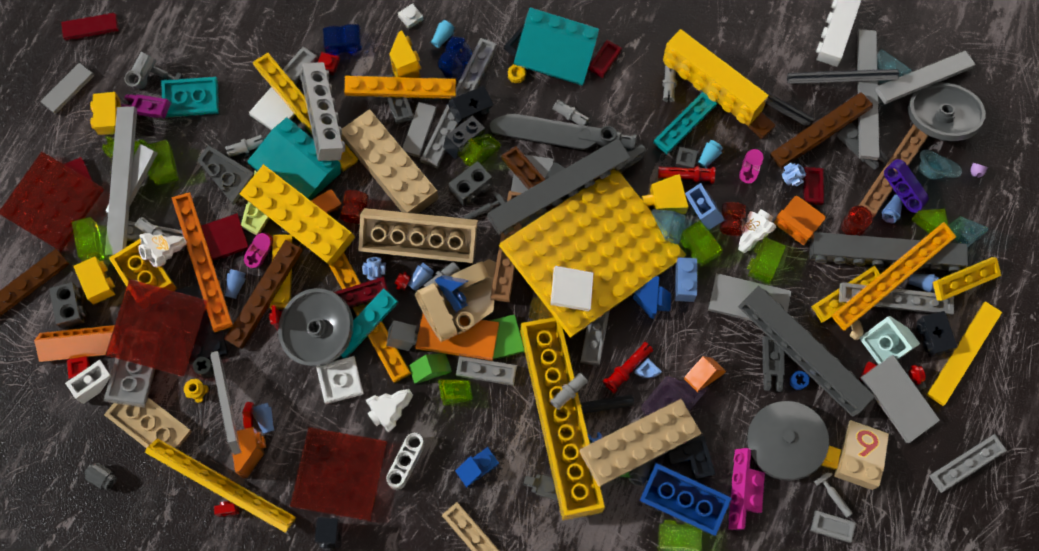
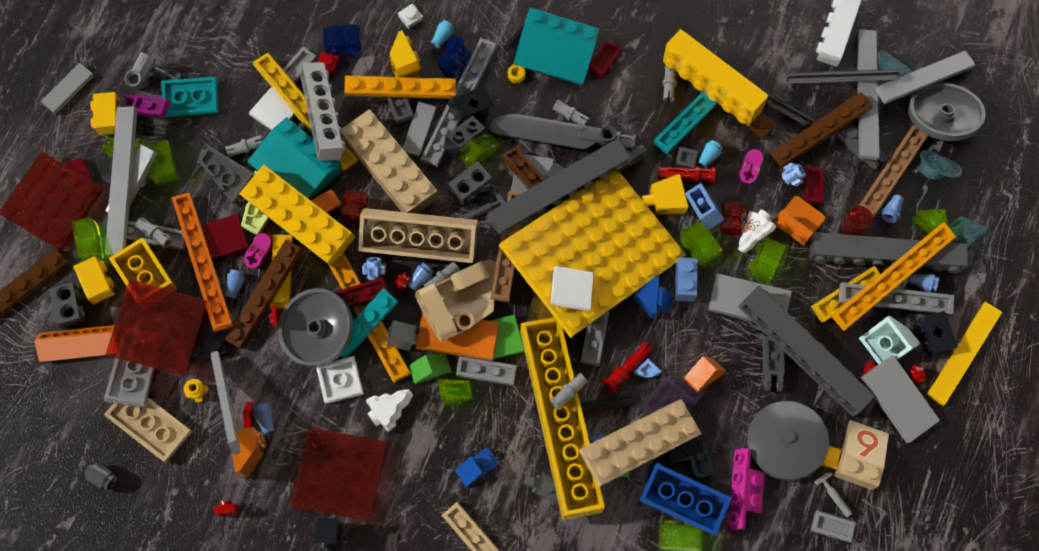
(77, 365): red plate -> none
(89, 26): dark red tile -> none
(89, 382): white slope -> none
(159, 248): white rock -> none
(203, 373): pearl dark grey bush -> none
(220, 485): yellow tile -> none
(405, 451): white beam -> none
(449, 286): blue slope -> none
(670, 224): clear light blue slope -> none
(793, 380): blue bush -> none
(857, 330): tan arm -> none
(906, 177): dark purple beam -> none
(966, 278): yellow plate -> none
(967, 463): light grey tile -> none
(978, 170): lavender hinge -> none

